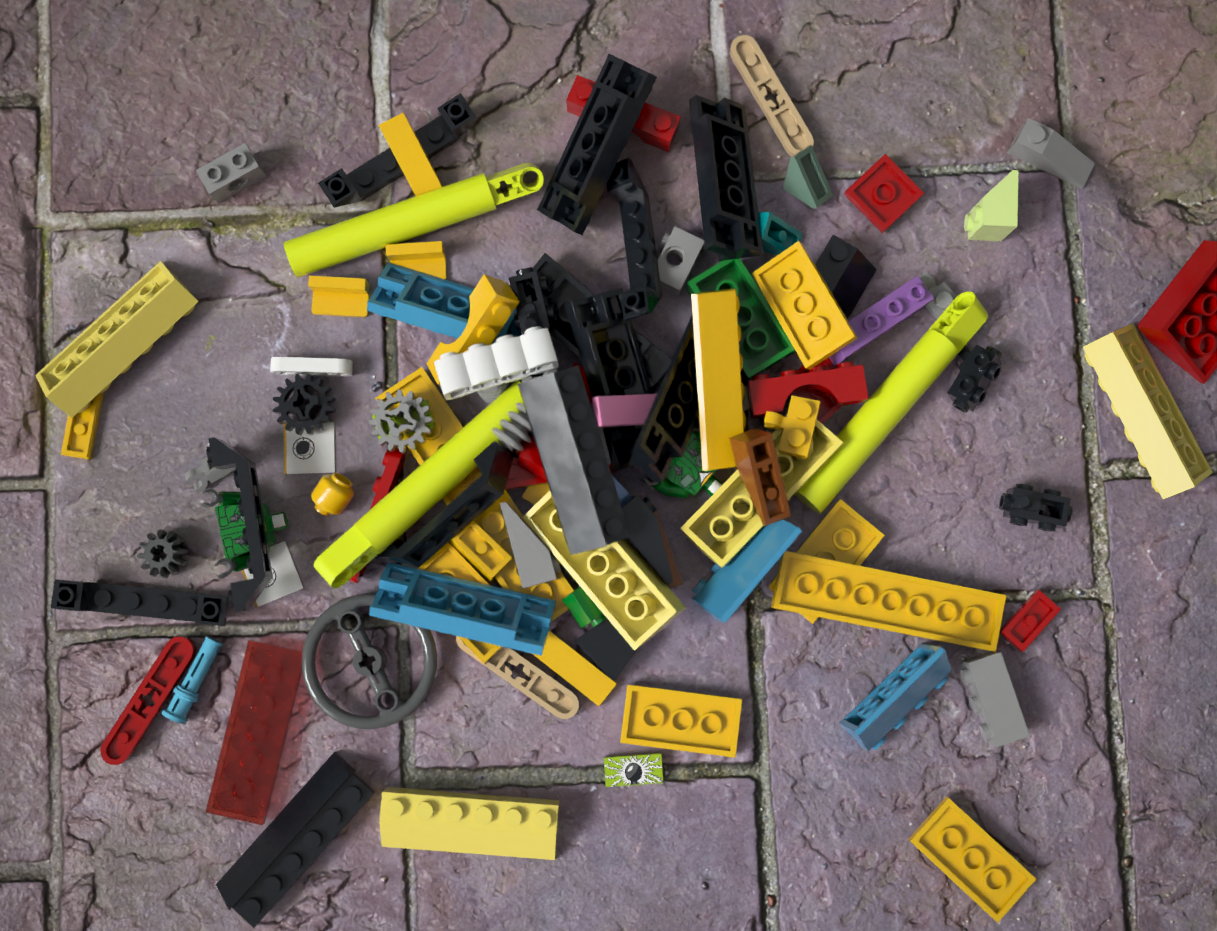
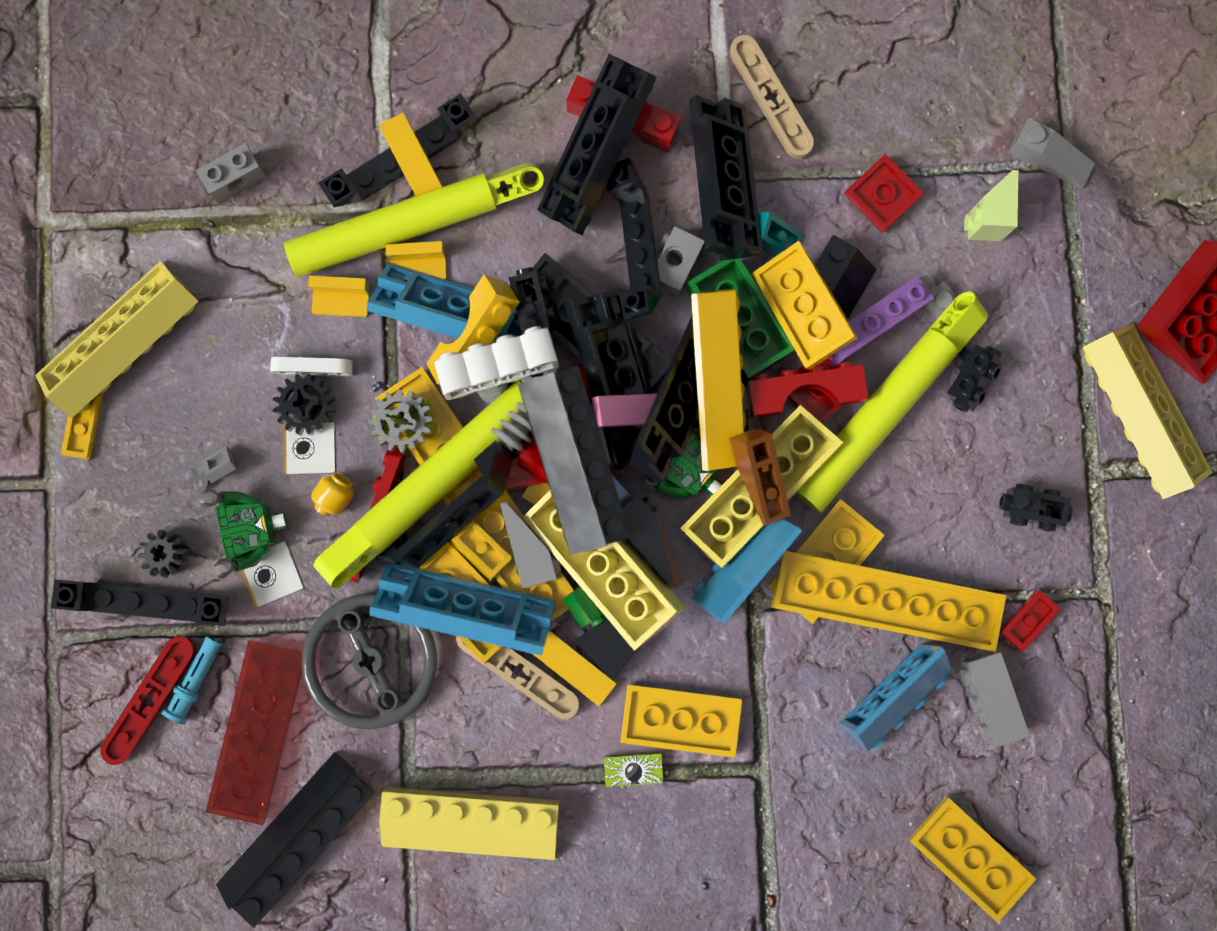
(245, 593): black slope -> none
(796, 427): yellow plate -> none
(806, 179): sand green slope -> none

